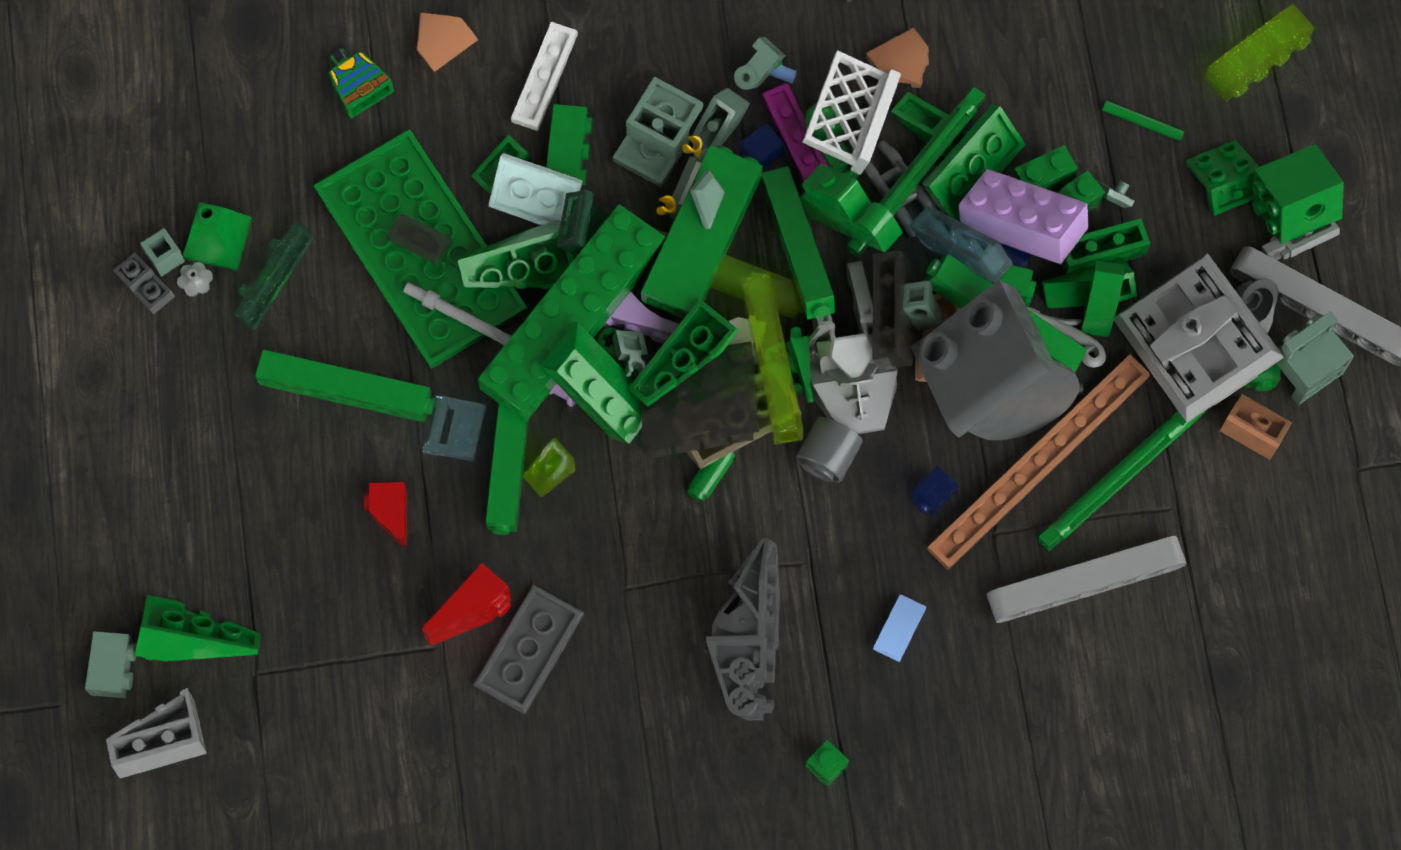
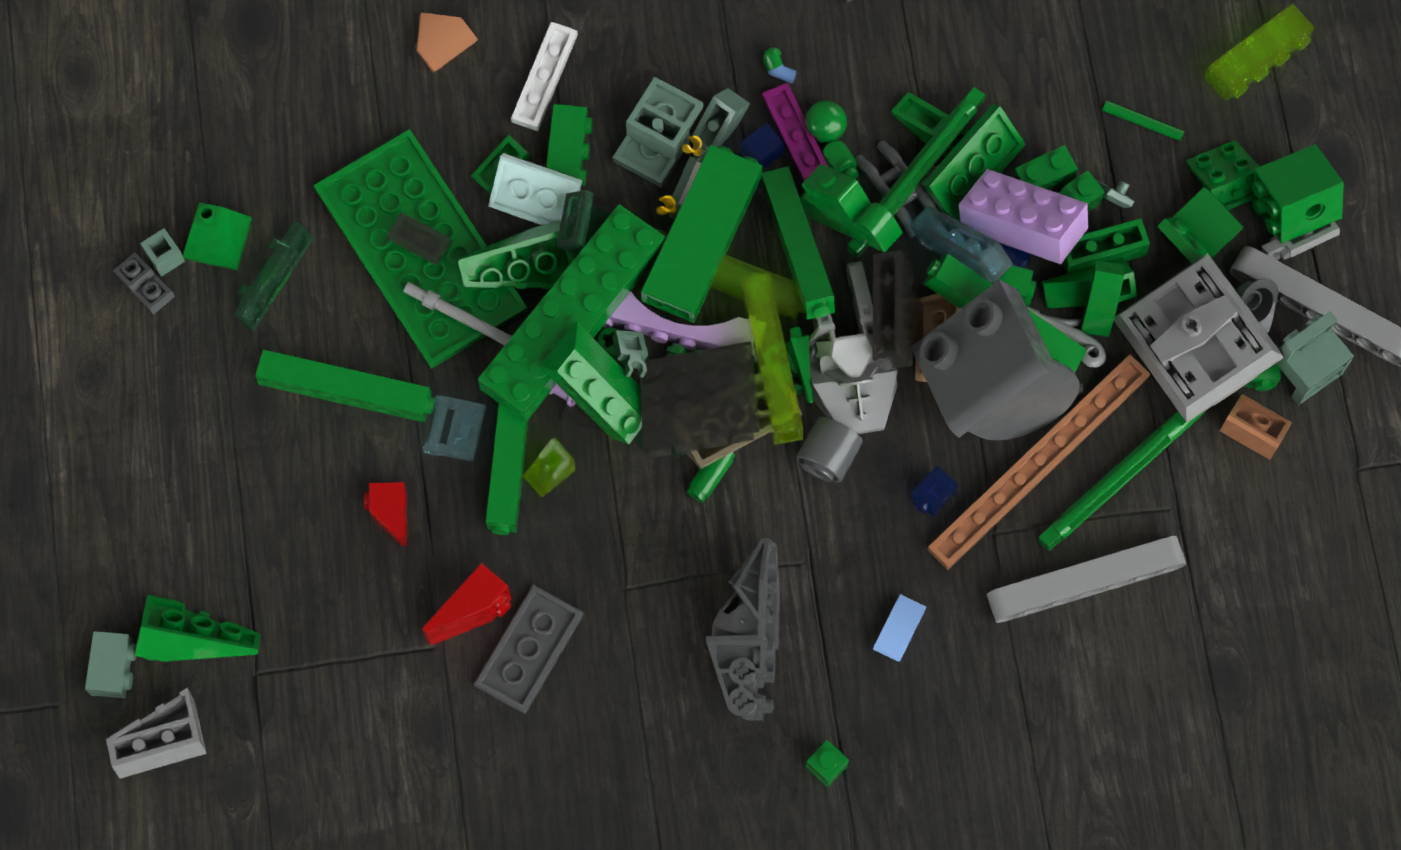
(197, 283): light grey plant -> none
(358, 81): torso -> none
(689, 348): green wedge -> none
(707, 197): sand green piece -> none
(760, 65): sand green leg -> none
(870, 125): white fence -> none
(903, 54): nougat slope -> none
(922, 306): sand green leg -> none
(1201, 226): none -> green bracket

